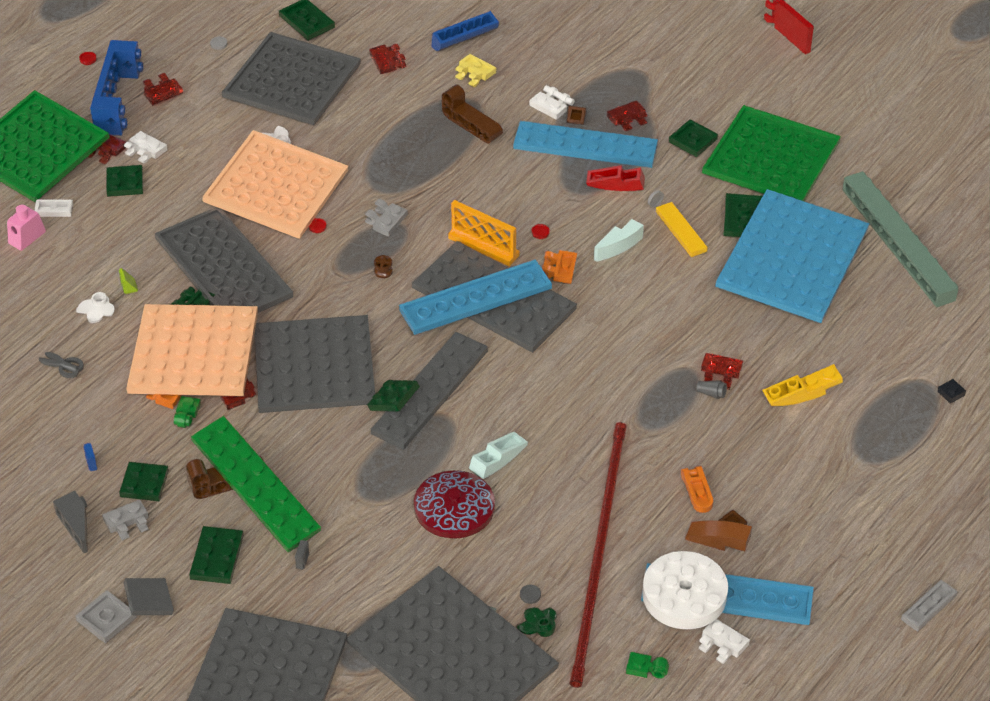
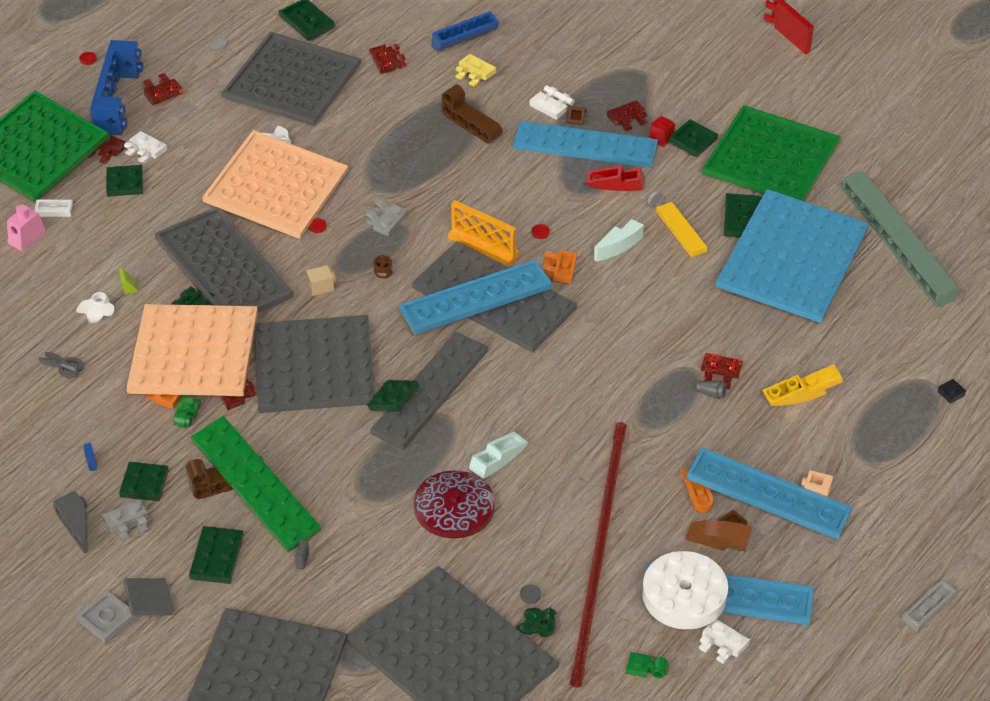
(320, 280): none -> tan brick
(662, 129): none -> red brick
(769, 493): none -> dark azure plate
(818, 483): none -> light nougat brick

